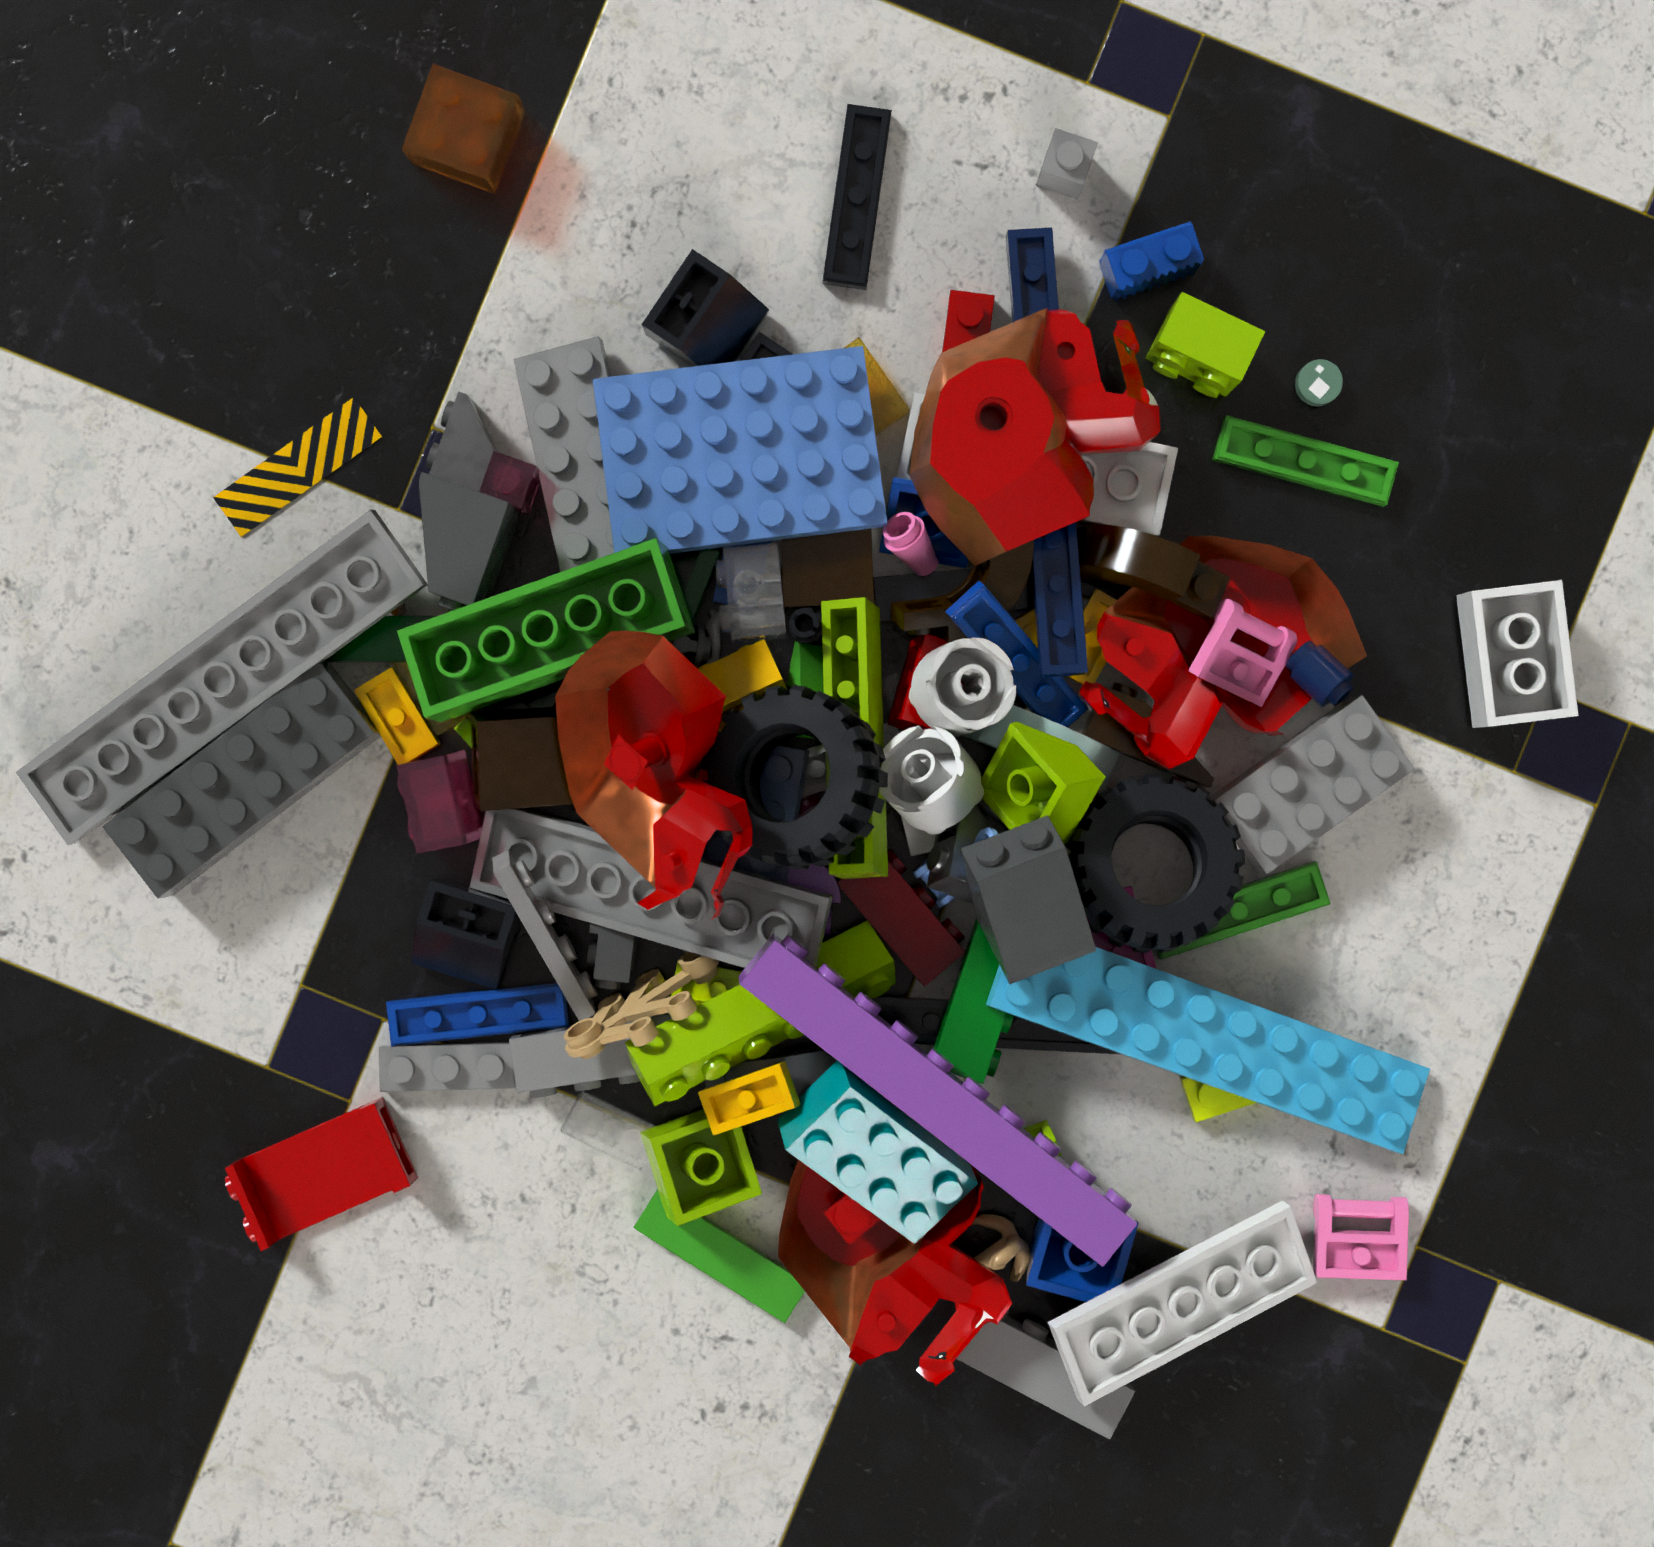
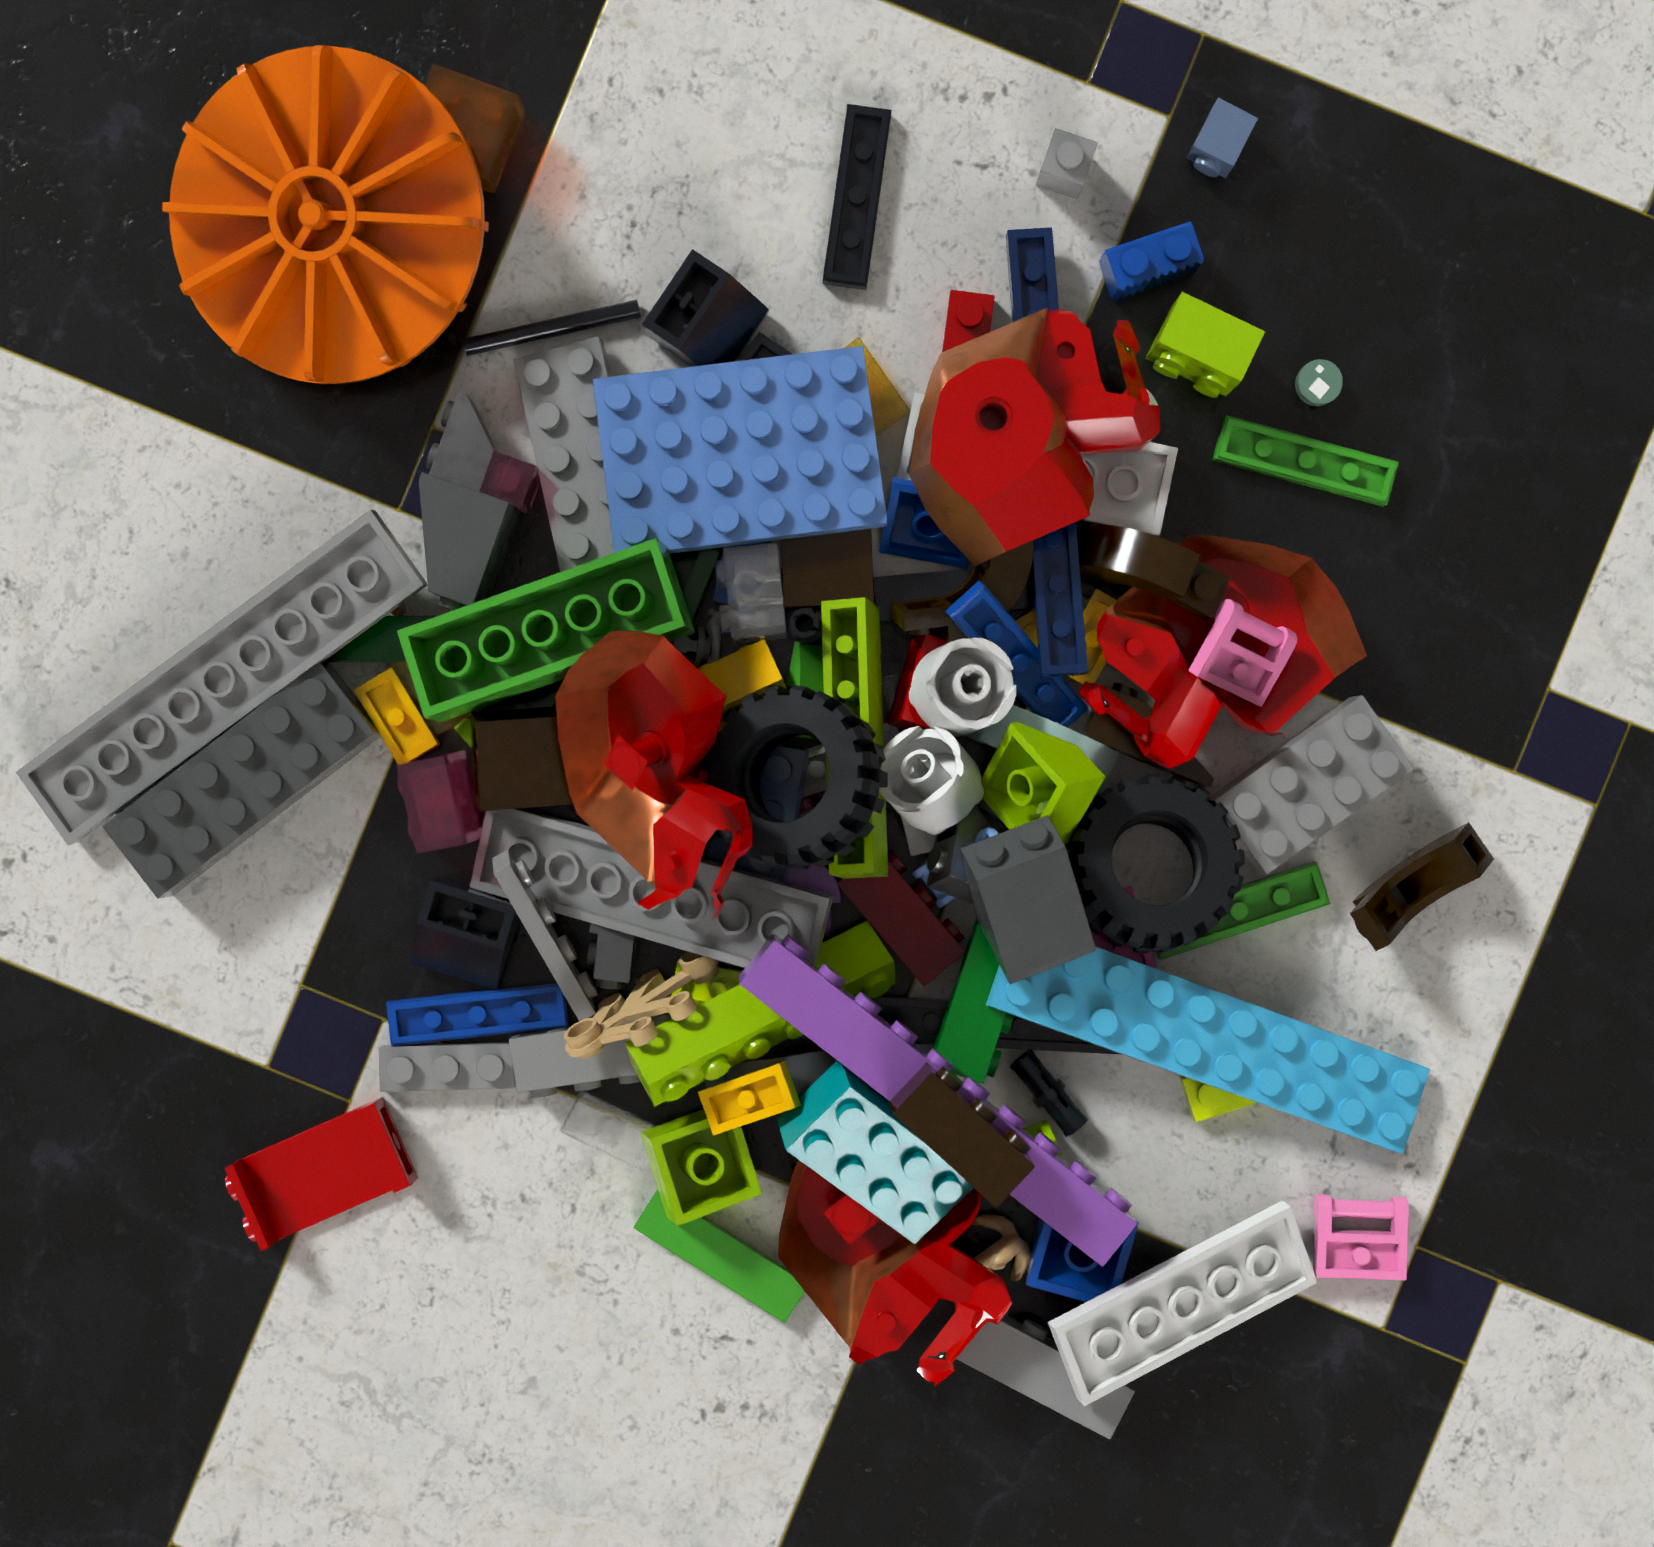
(297, 467): sticker -> none
(326, 215): none -> orange piece
(551, 327): none -> black bar
(909, 541): bright pink cone -> none
(963, 1133): none -> dark brown brick
(1049, 1093): none -> black pin
(1221, 139): none -> sand blue brick
(1320, 674): dark blue brick -> none
(1418, 882): none -> dark brown arch
(1517, 654): white brick -> none

